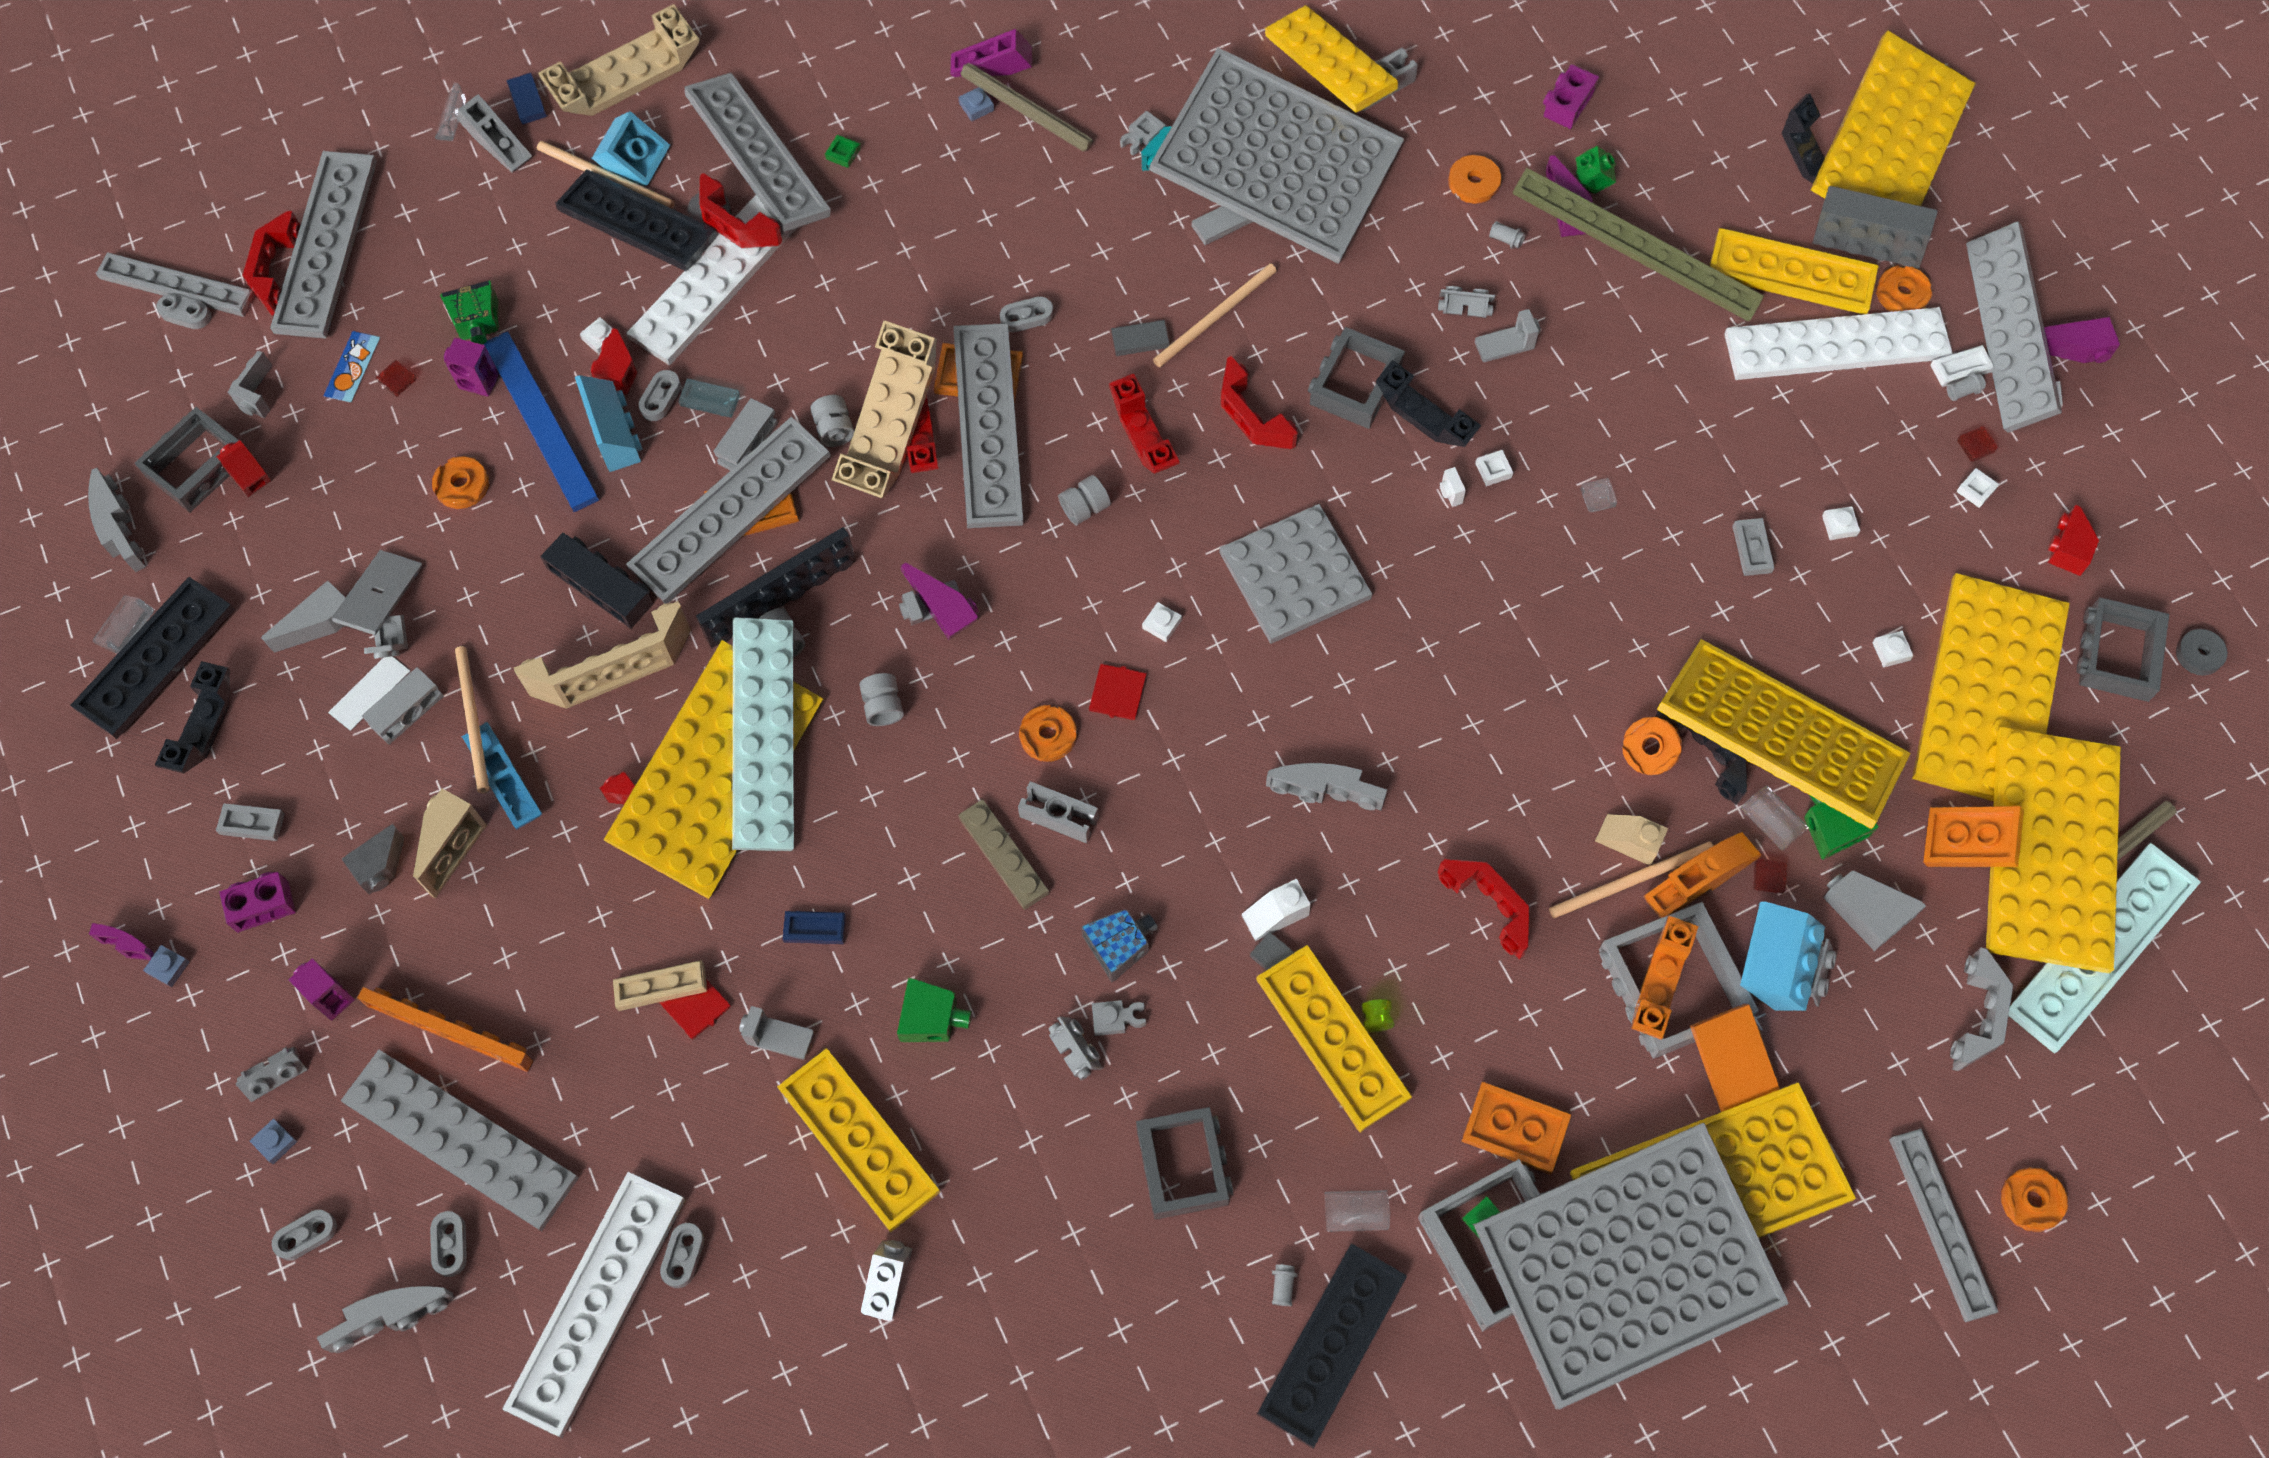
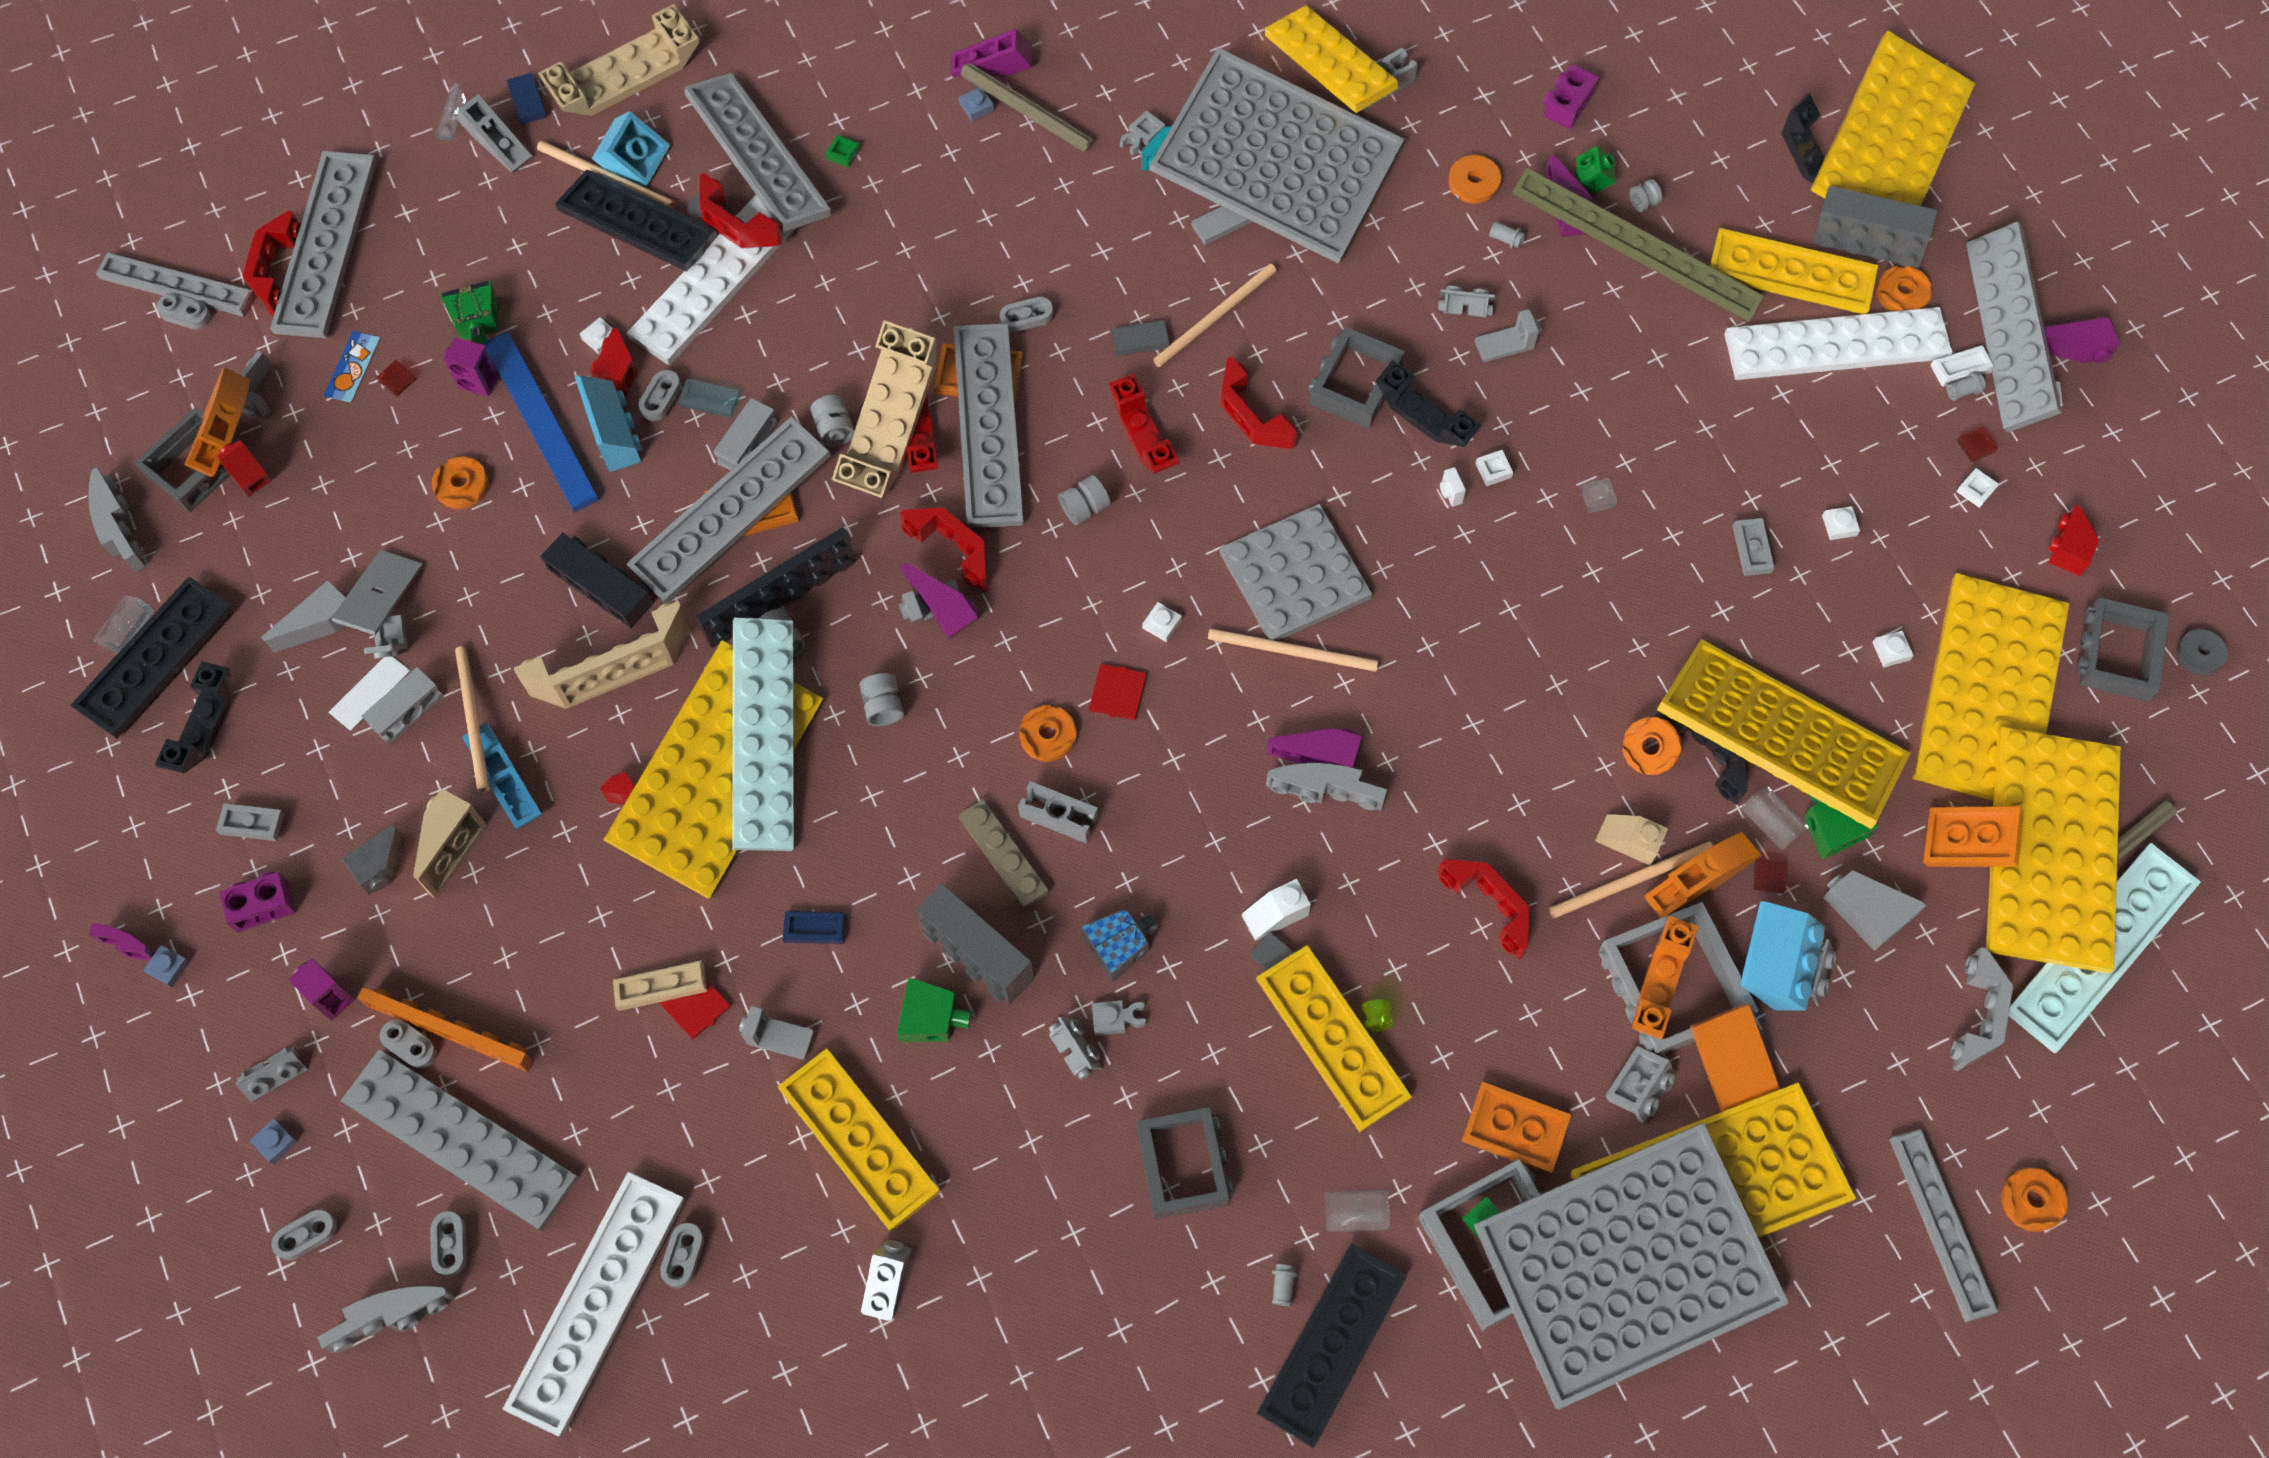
(219, 421): none -> orange slope
(407, 1042): none -> light grey plate
(923, 522): none -> red slope
(975, 945): none -> dark grey brick
(1292, 649): none -> light nougat piece
(1319, 746): none -> magenta slope
(1642, 1083): none -> light grey bracket
(1645, 195): none -> light grey wheel

